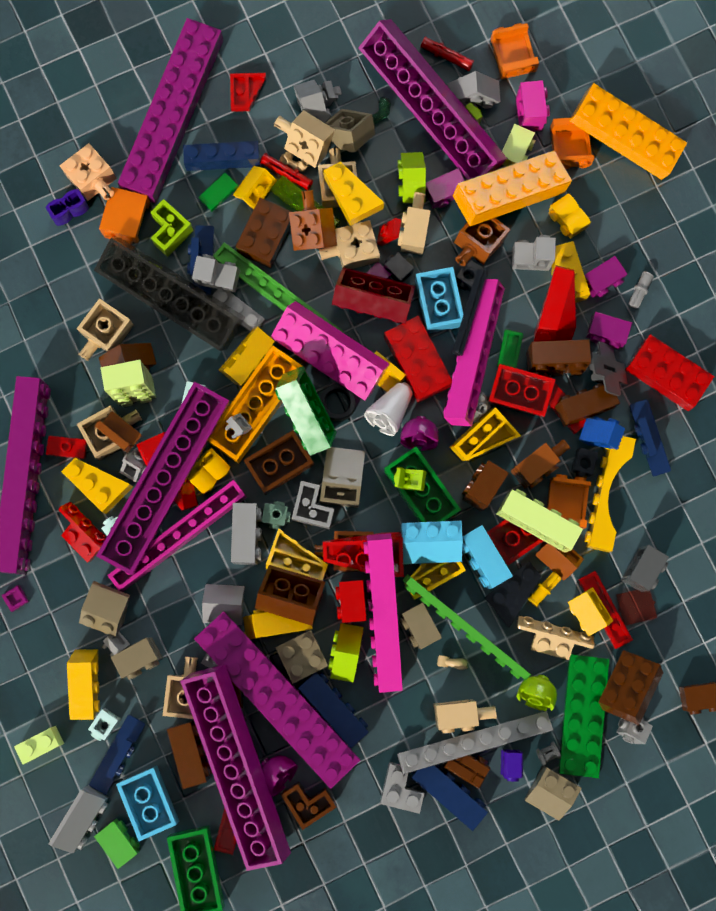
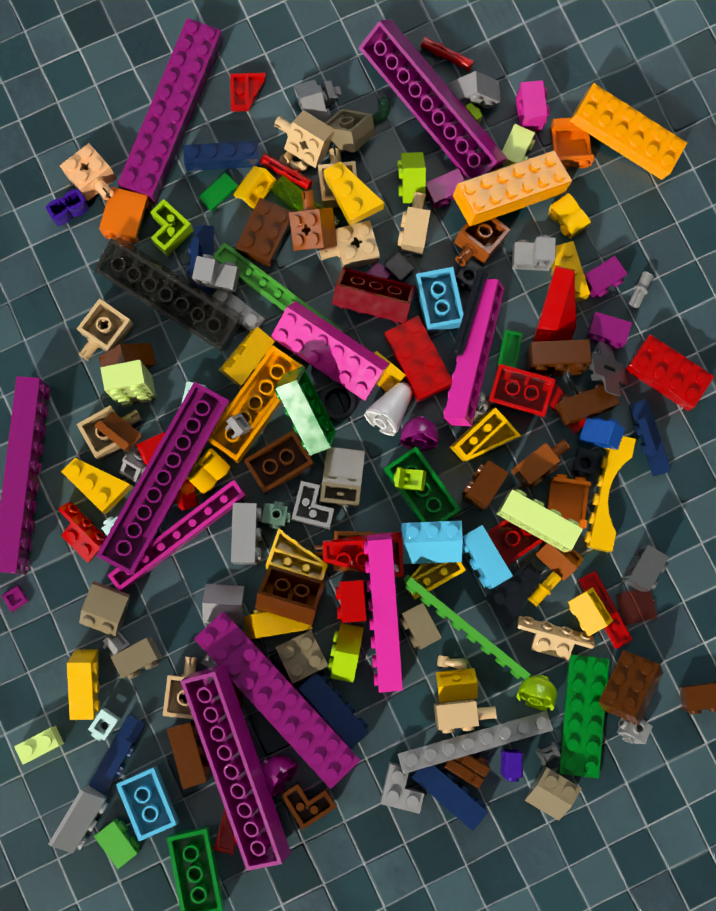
(66, 447): red plate -> none
(389, 231): red plate -> none
(457, 685): none -> yellow panel
(513, 51): orange panel -> none

